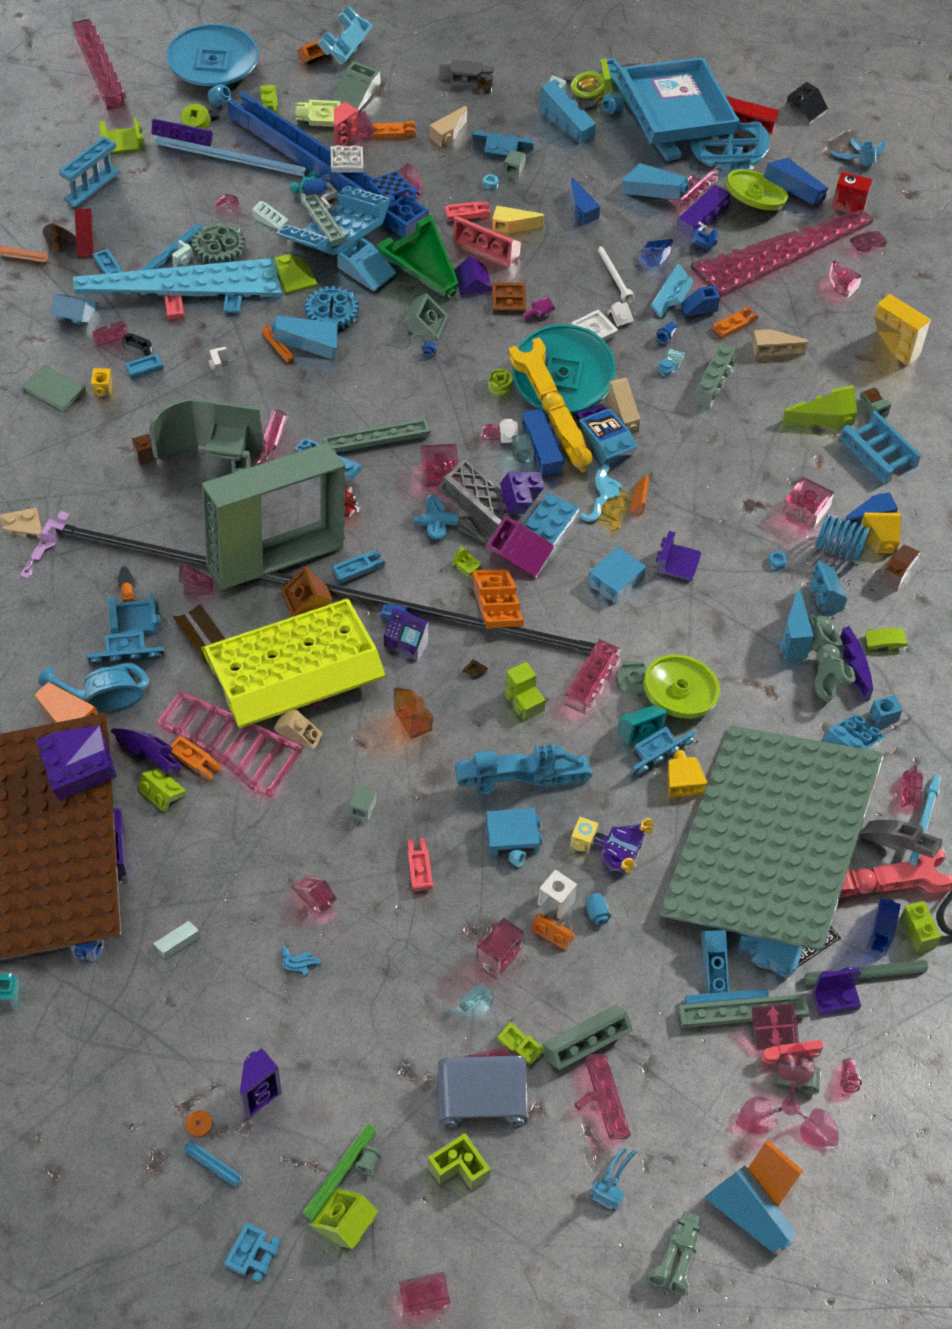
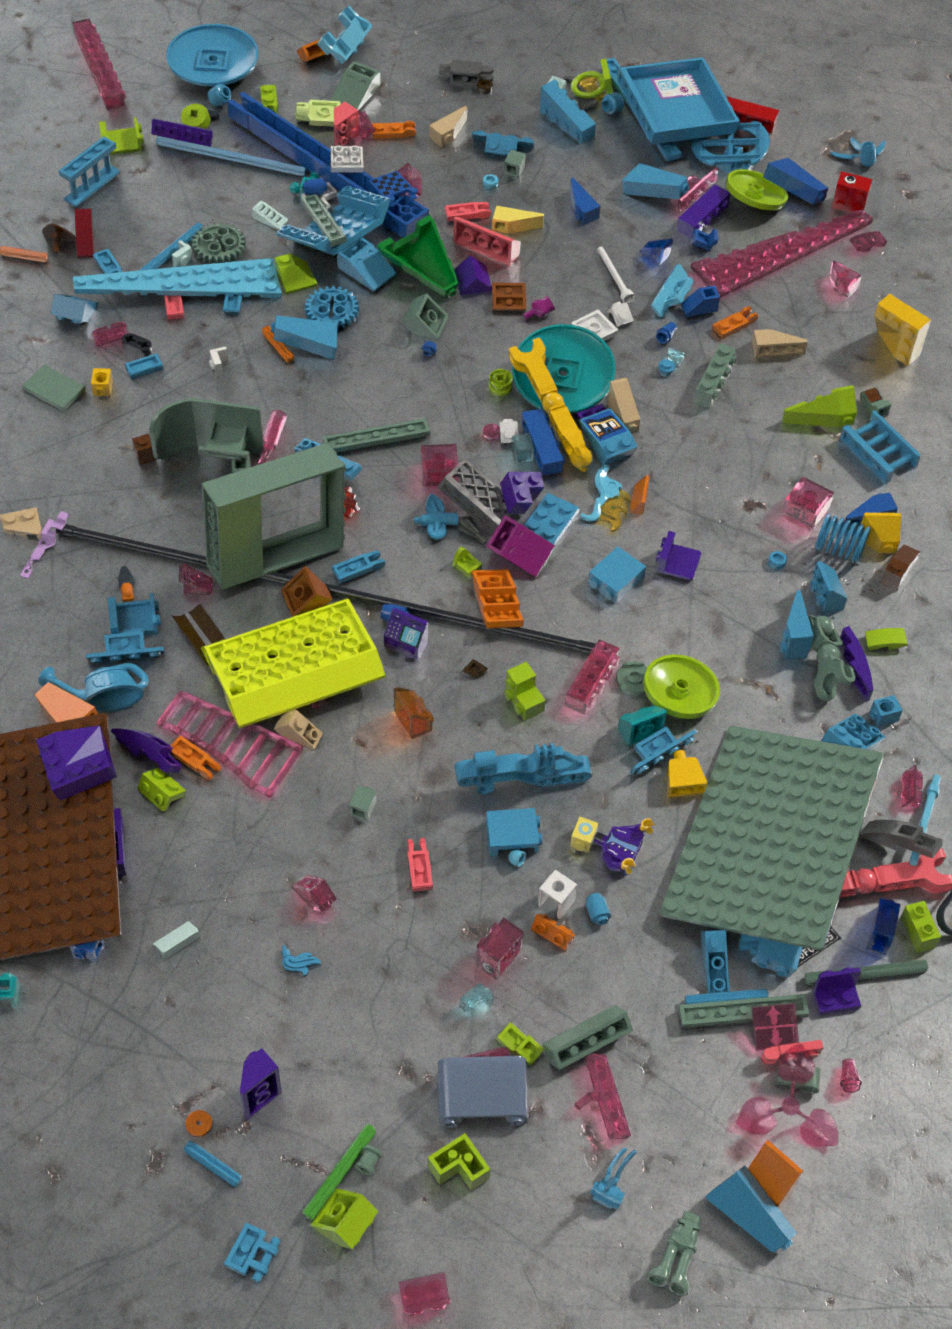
(227, 199): clear pink arm -> none
(806, 103): black slope -> none

